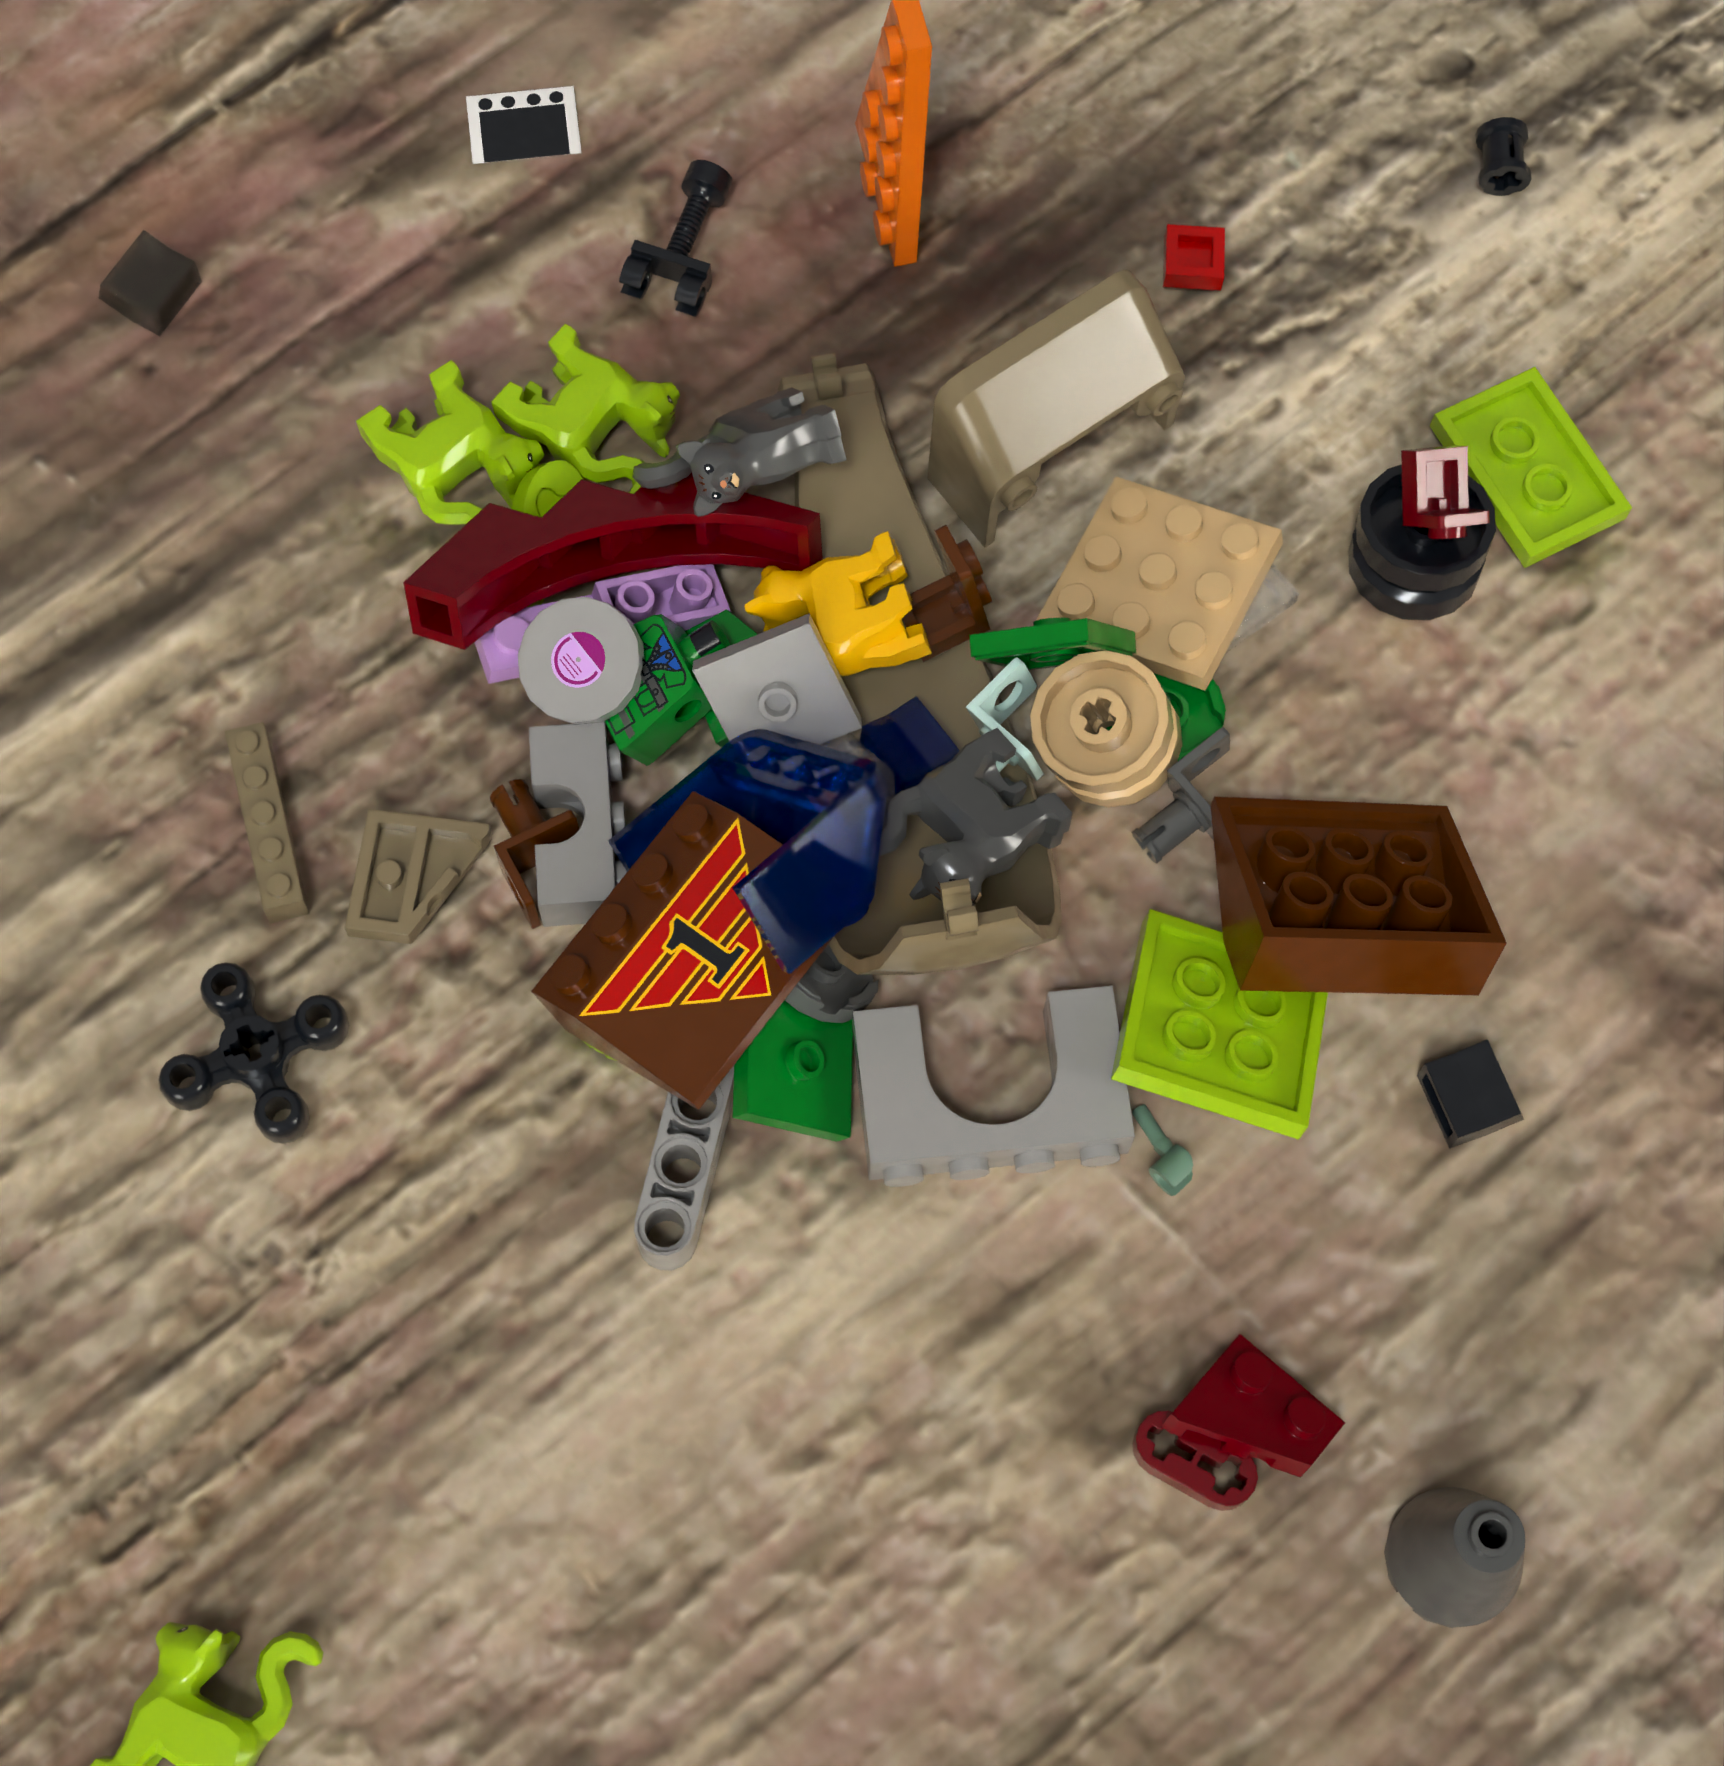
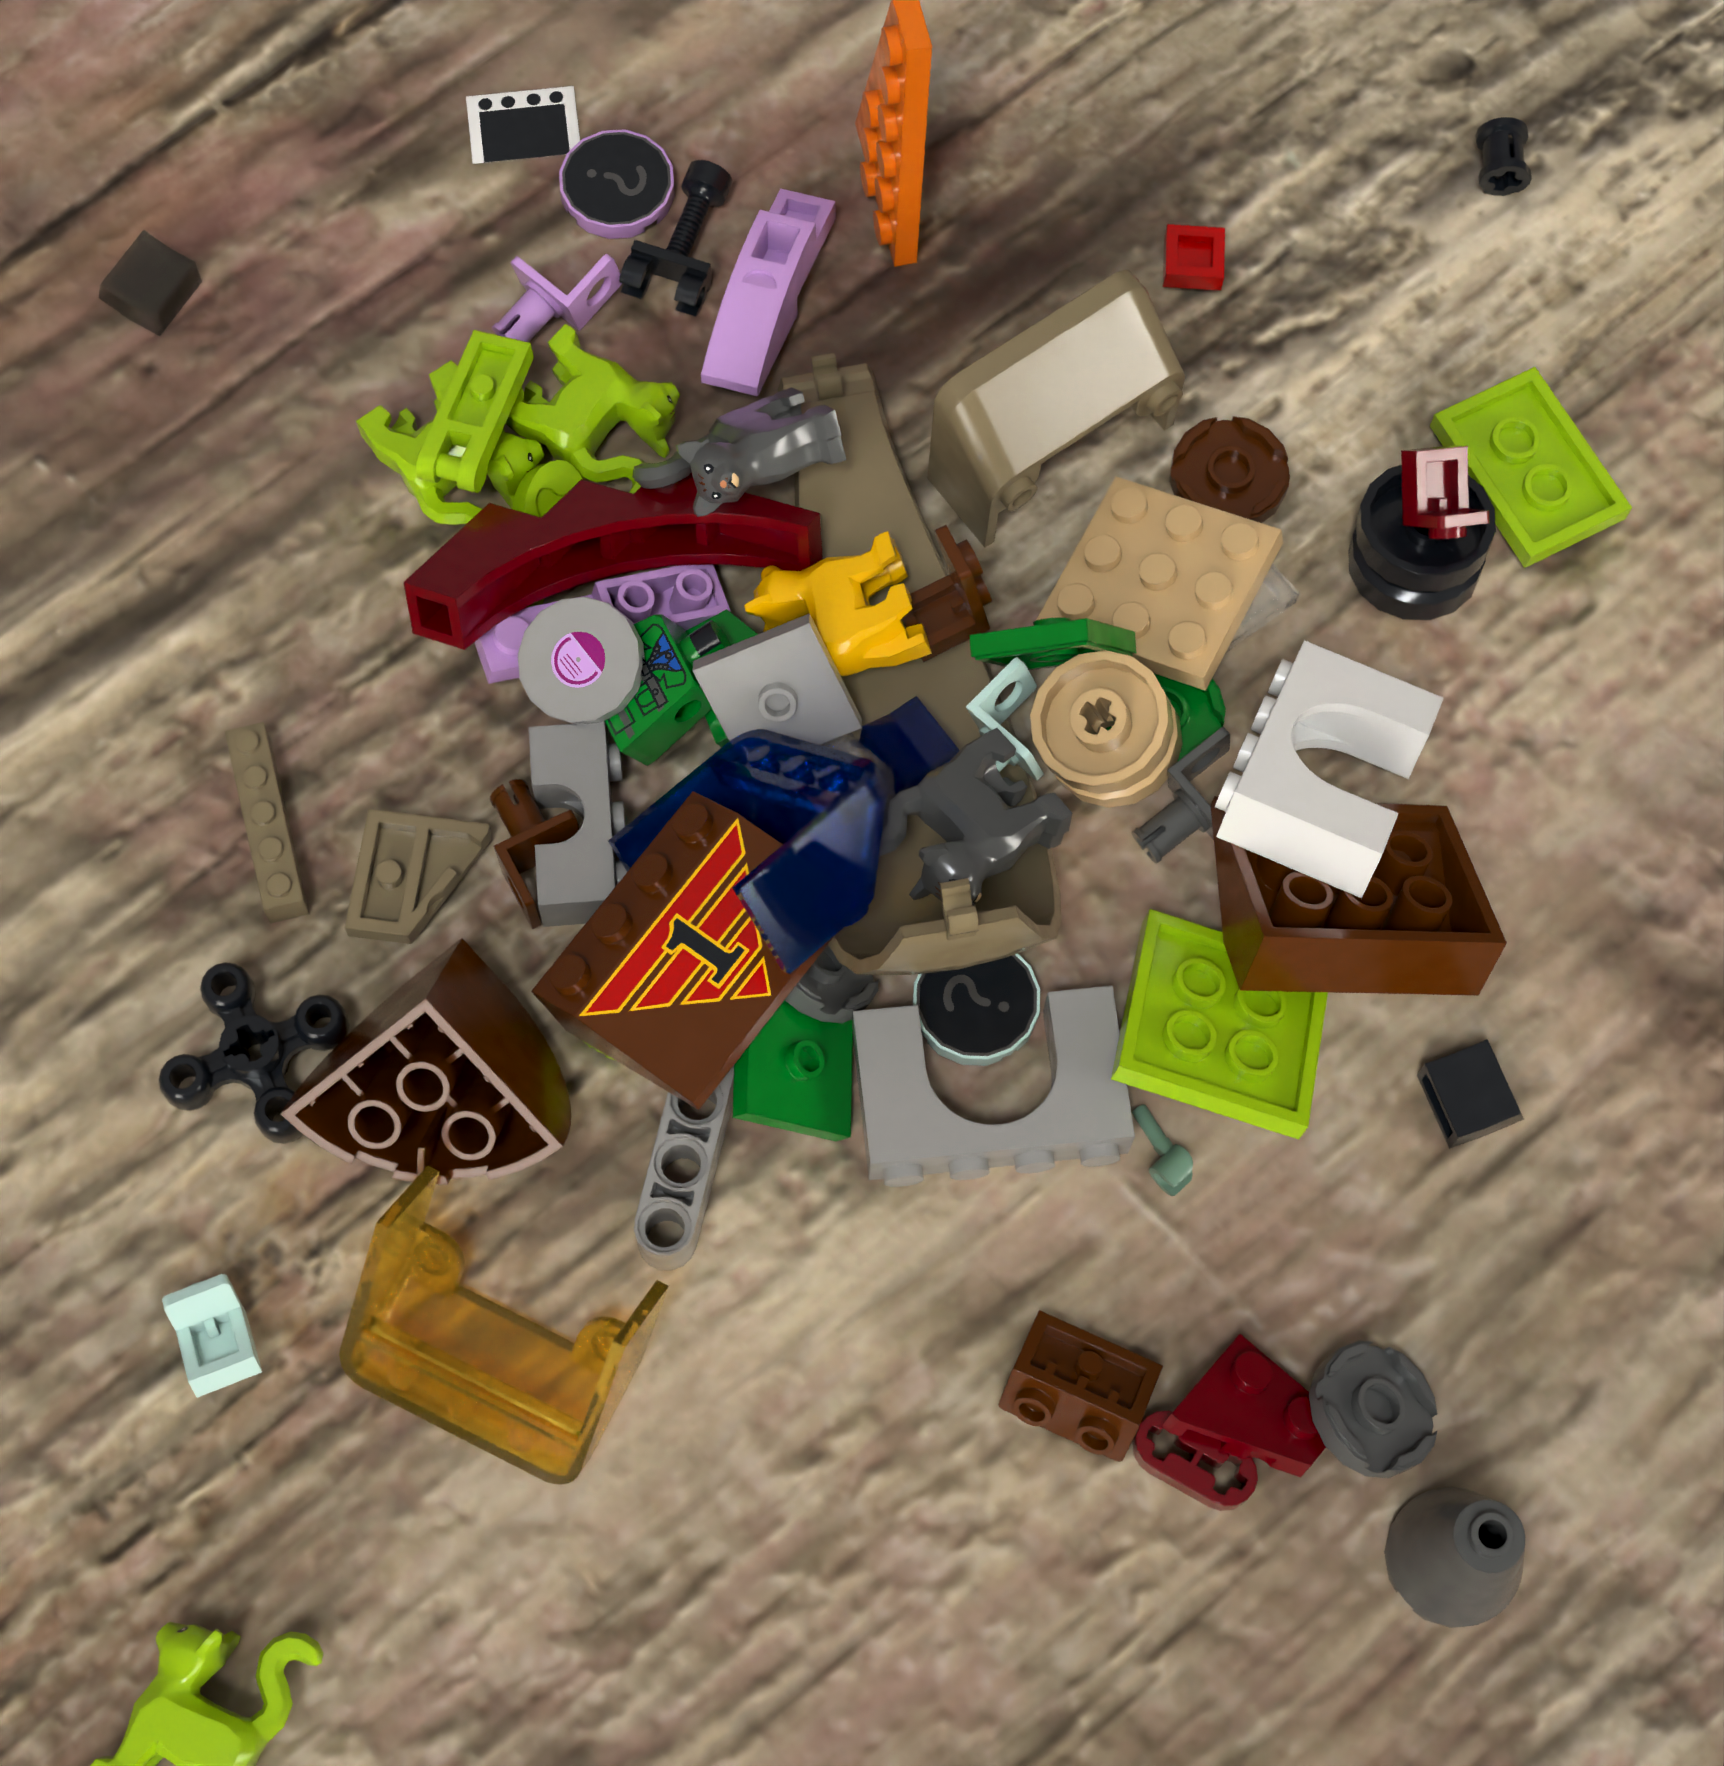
(212, 1334): none -> light aqua bracket
(439, 1080): none -> reddish brown brick
(474, 410): none -> lime plate
(477, 1364): none -> clear yellow windscreen
(545, 300): none -> lavender bracket
(616, 183): none -> black tile
(764, 291): none -> lavender slope
(978, 1010): none -> black tile
(1080, 1387): none -> reddish brown bracket
(1231, 467): none -> reddish brown tile
(1291, 812): none -> white arch
(1373, 1409): none -> dark grey tile

